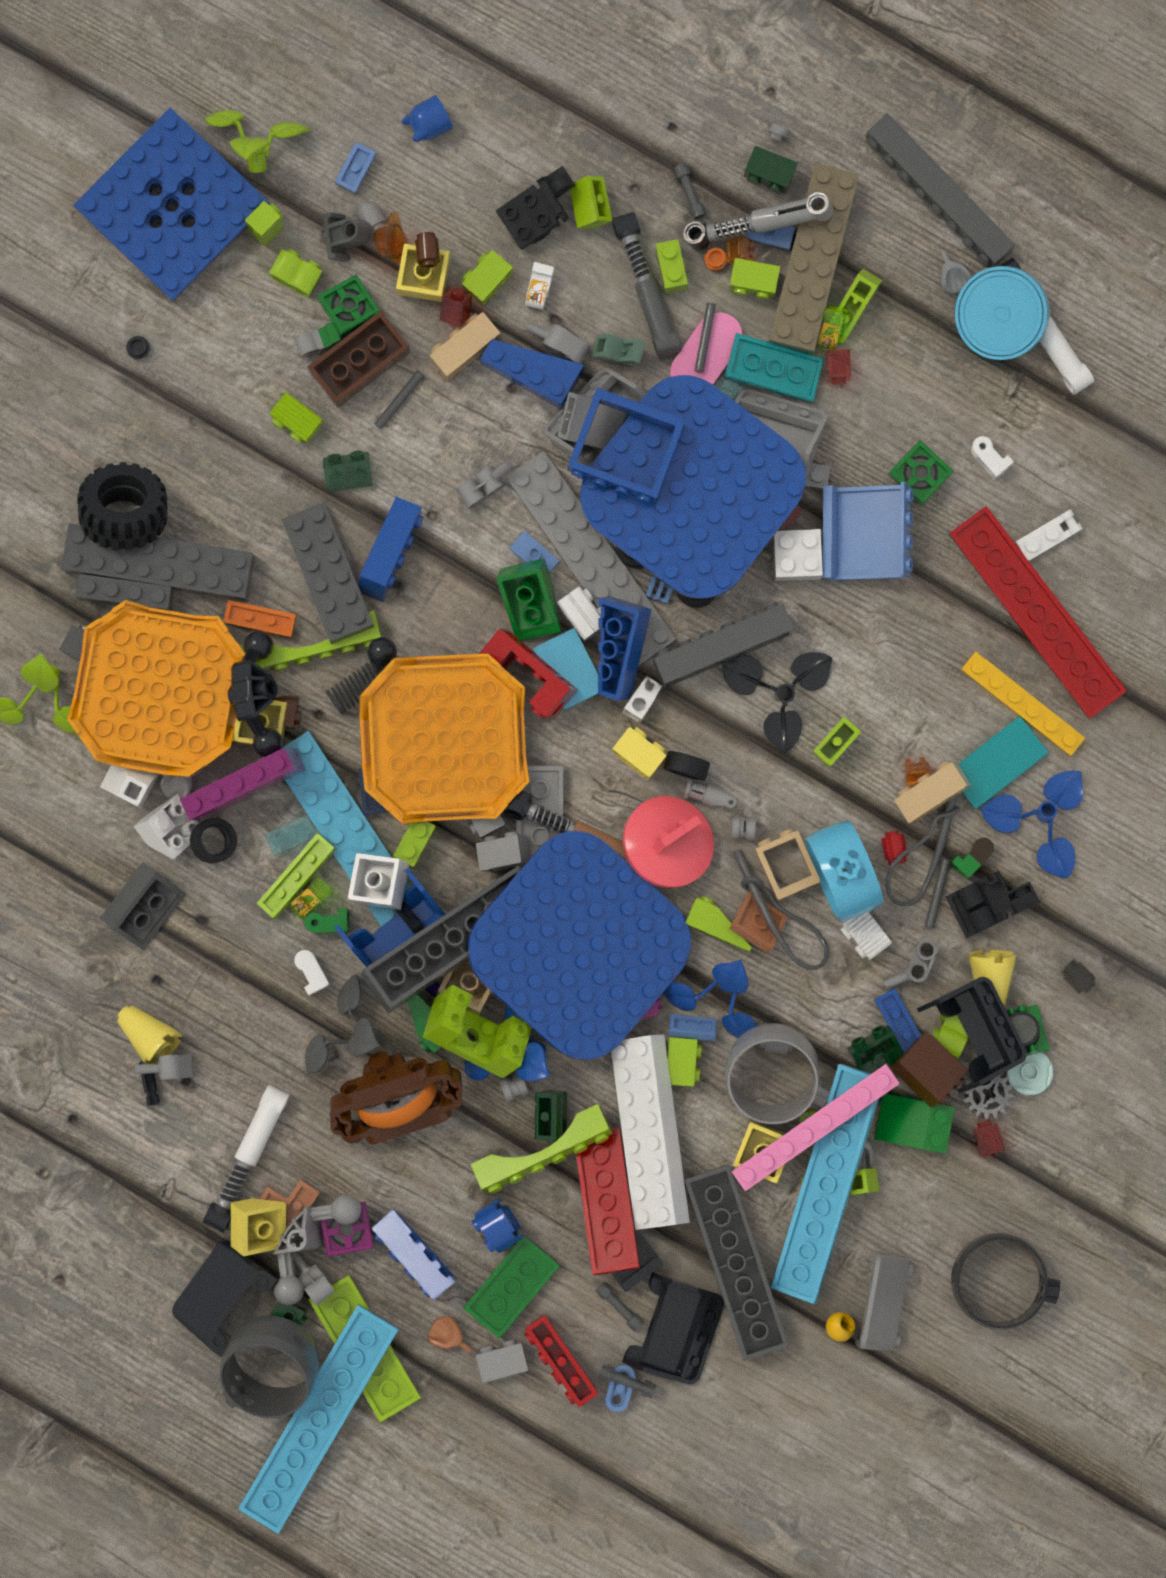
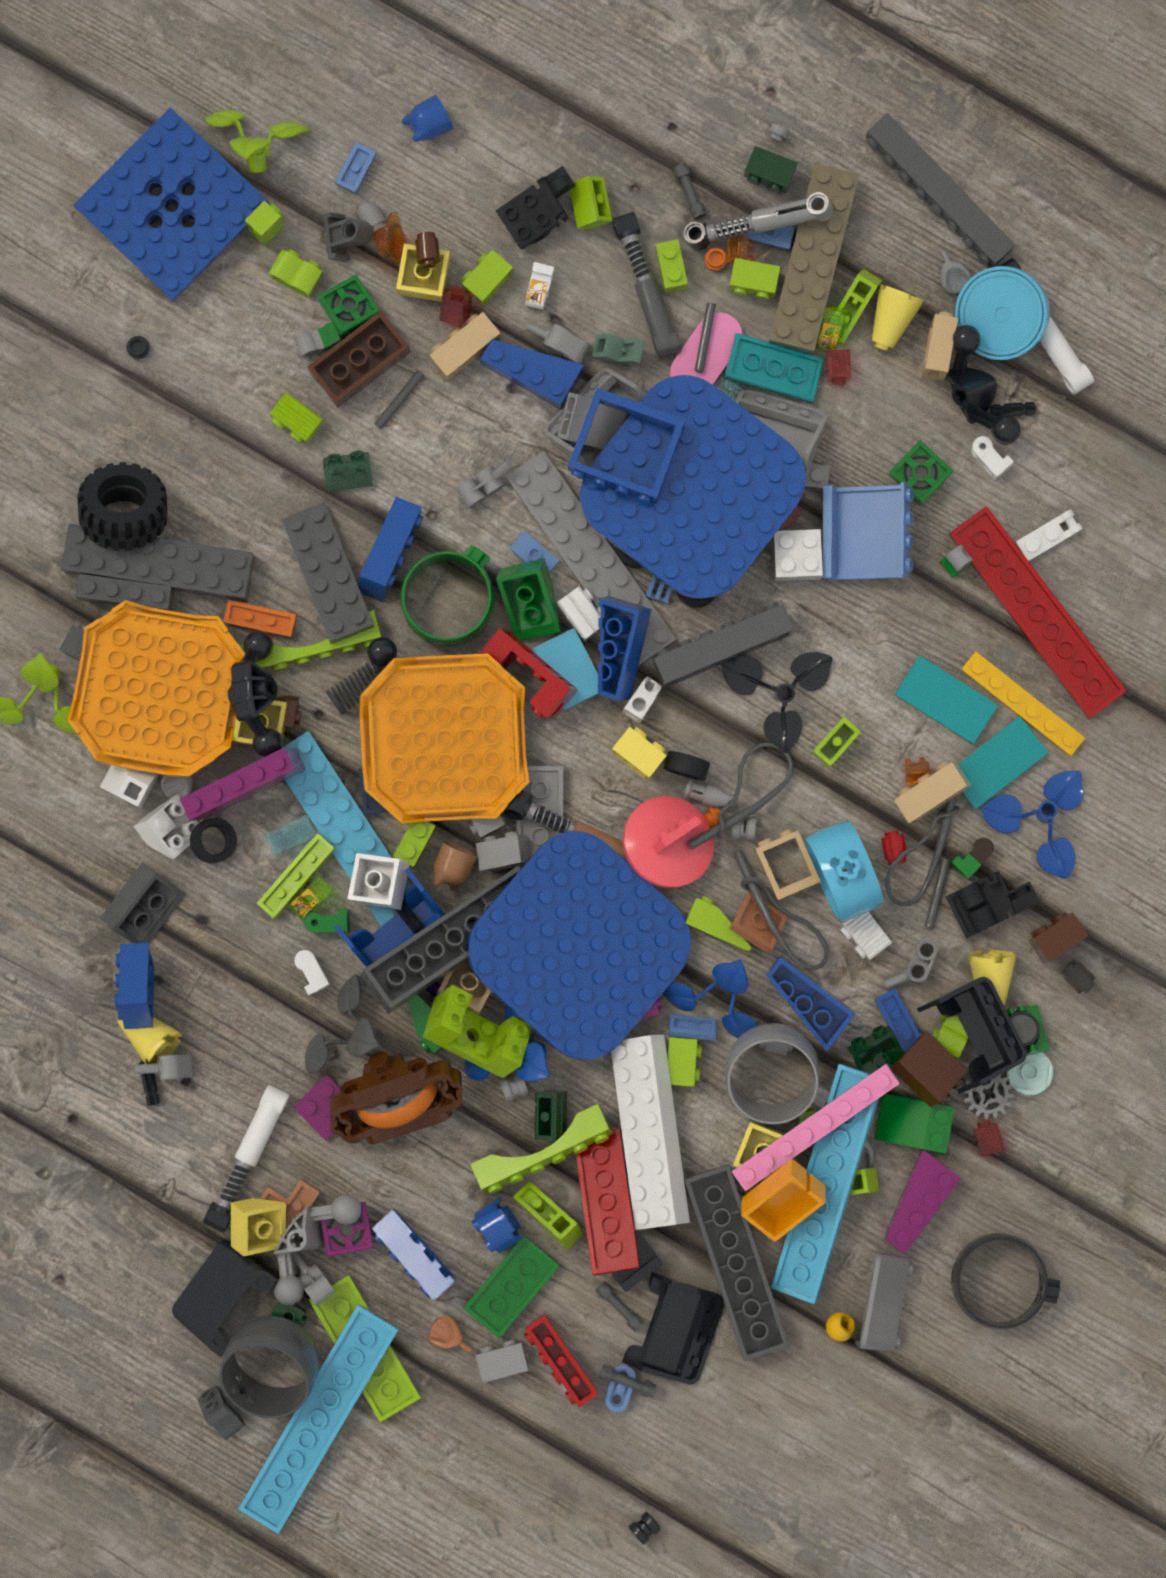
(135, 986): none -> blue brick
(219, 1414): none -> dark grey pin
(316, 1106): none -> magenta plate
(453, 865): none -> medium nougat piece
(475, 559): none -> green cylinder
(548, 1215): none -> lime slope
(645, 1527): none -> black wheel
(712, 816): none -> orange plate
(737, 818): none -> dark grey piece
(783, 1200): none -> light orange piece
(815, 1005): none -> blue wedge
(893, 315): none -> light yellow cone
(921, 1198): none -> magenta wedge
(939, 346): none -> tan window
(946, 700): none -> teal tile
(956, 561): none -> light grey leg
(975, 389): none -> black piece
(1013, 409): none -> black axle
(1058, 937): none -> reddish brown brick

